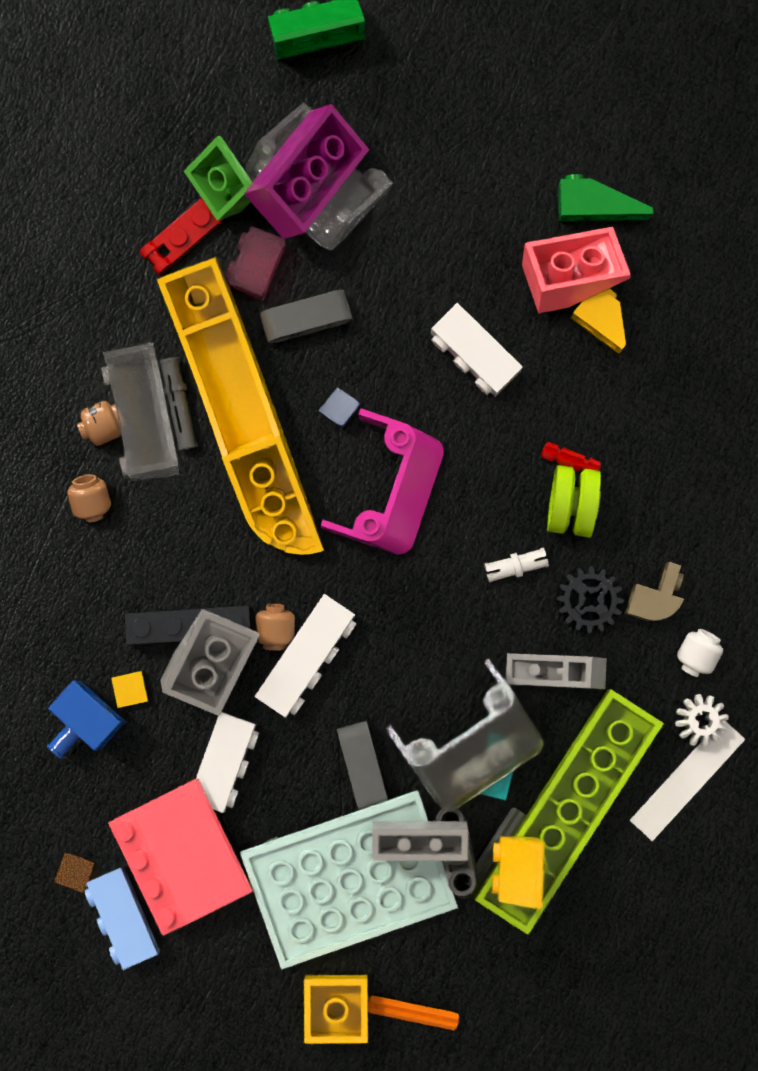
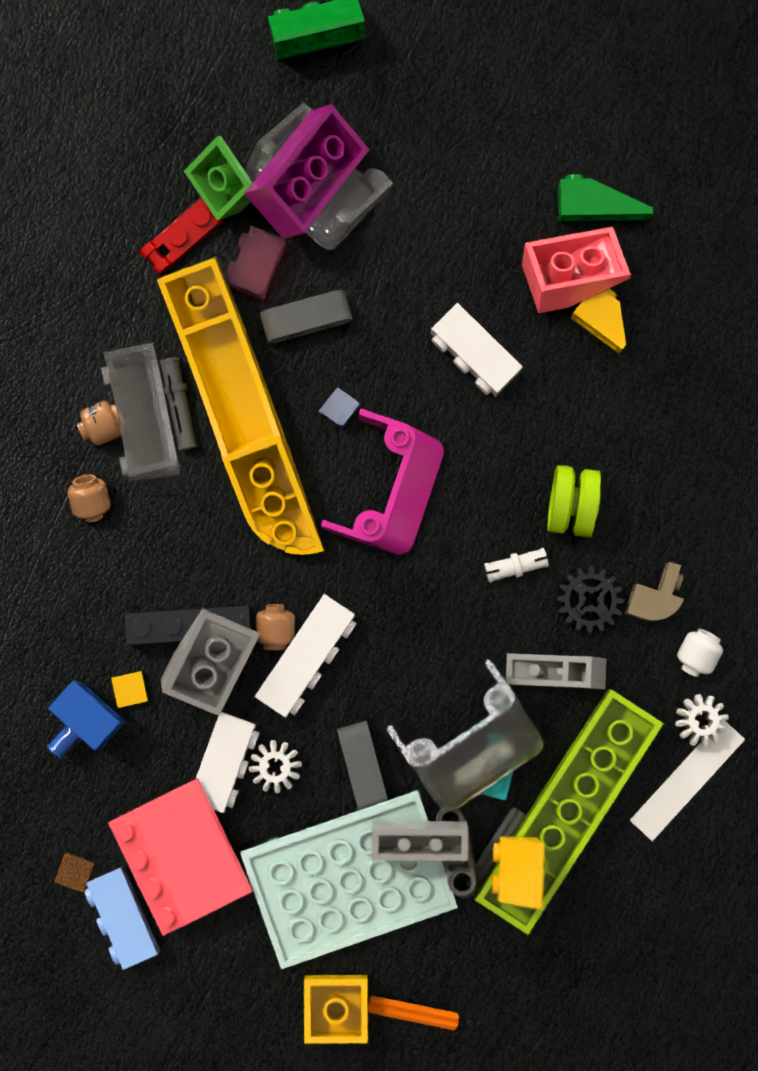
(265, 764): none -> white gear
(569, 458): red axle -> none

